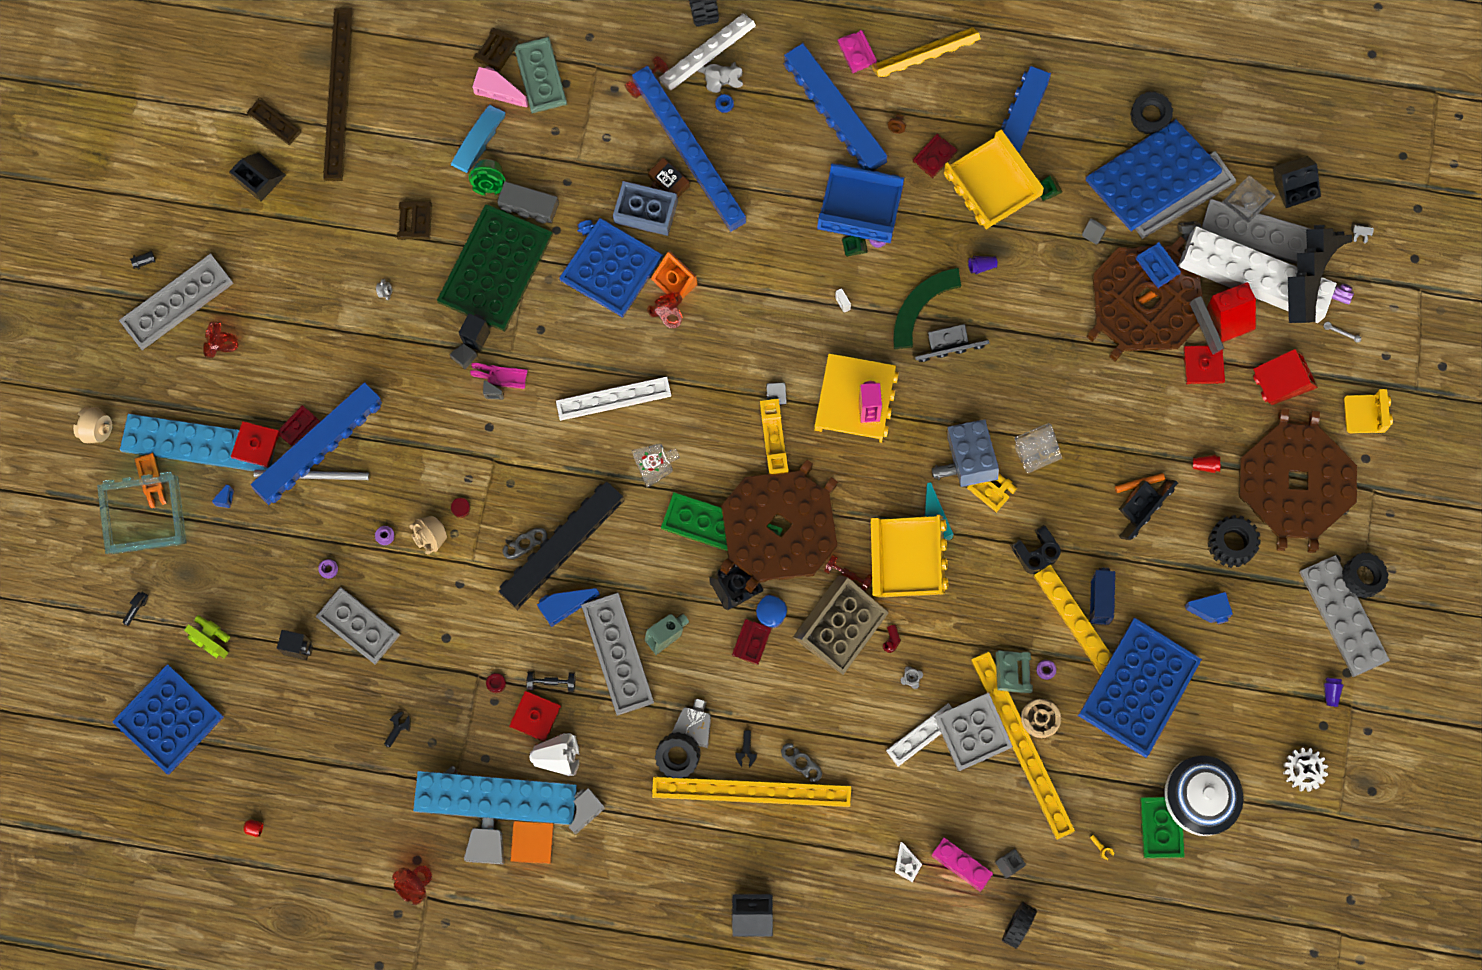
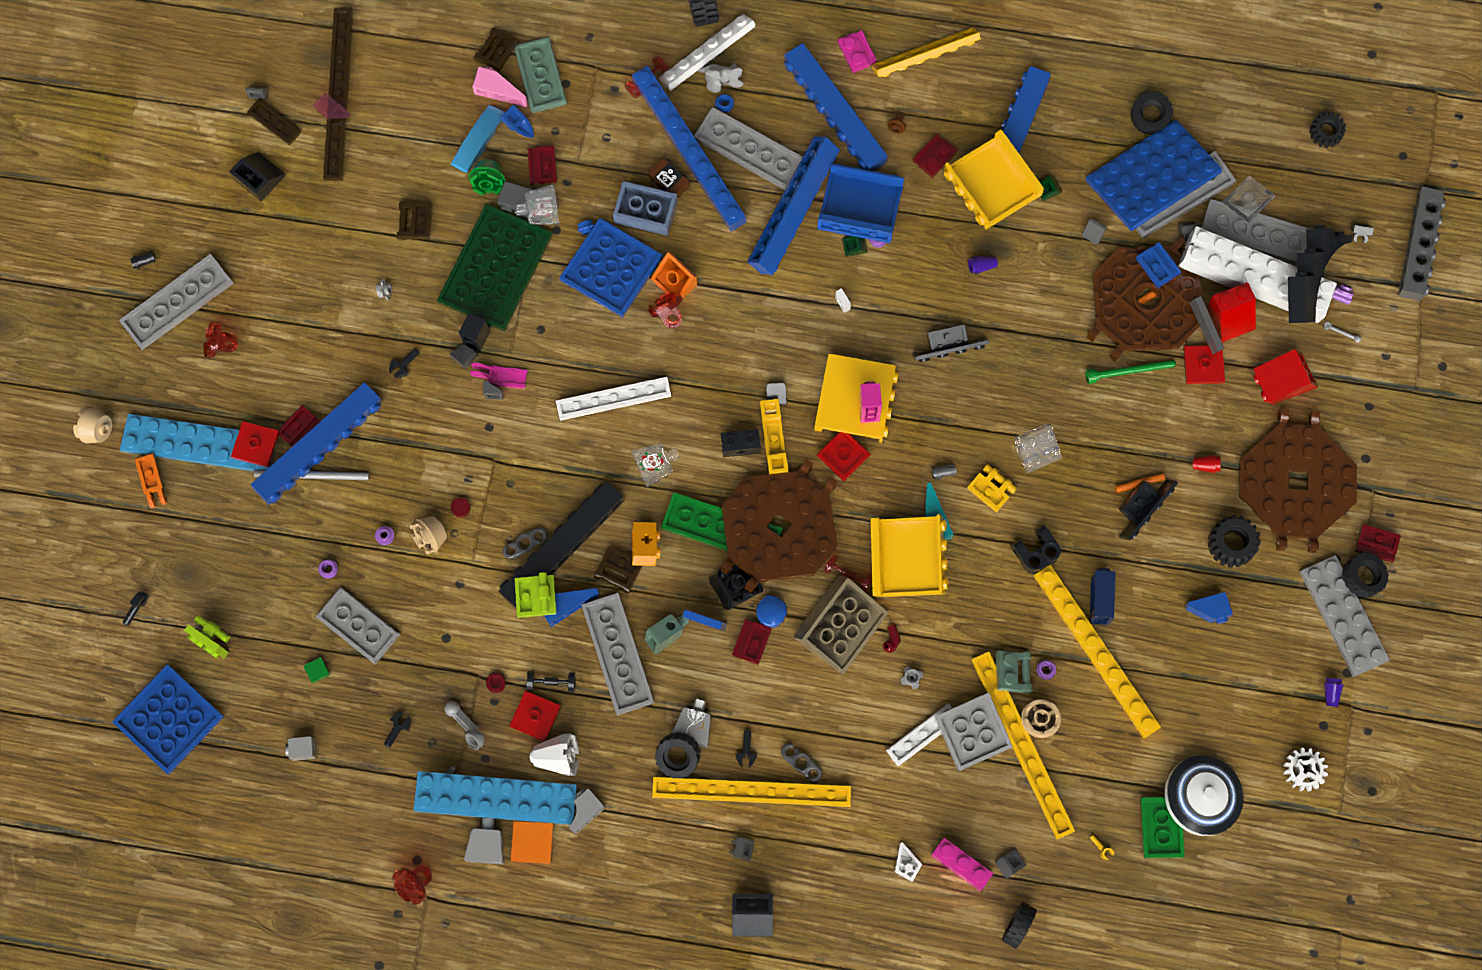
(178, 539): clear light blue window -> none
(224, 497): blue slope -> none
(253, 828): red piece -> none
(257, 92): none -> dark grey slope
(294, 645): black brick -> none
(301, 748): none -> light grey brick
(316, 670): none -> green tile
(329, 108): none -> clear pink slope
(402, 364): none -> black bar
(473, 737): none -> light grey piece
(517, 121): none -> blue plate
(535, 595): none -> lime plate
(540, 206): none -> clear torso
(542, 165): none -> dark red plate
(619, 563): none -> dark brown plate
(645, 543): none -> light orange brick
(704, 620): none -> blue tile
(741, 443): none -> black brick
(743, 849): none -> dark grey tile
(748, 148): none -> light grey plate
(793, 205): none -> blue brick
(843, 455): none -> red plate
(917, 301): dark green tile -> none
(973, 453): sand blue brick -> none
(1094, 375): none -> green piece
(1139, 687): blue plate -> none
(1297, 181): black slope -> none
(1335, 122): none -> black tyre
(1368, 413): yellow bracket -> none
(1378, 542): none -> dark red plate
(1408, 286): none -> dark grey brick

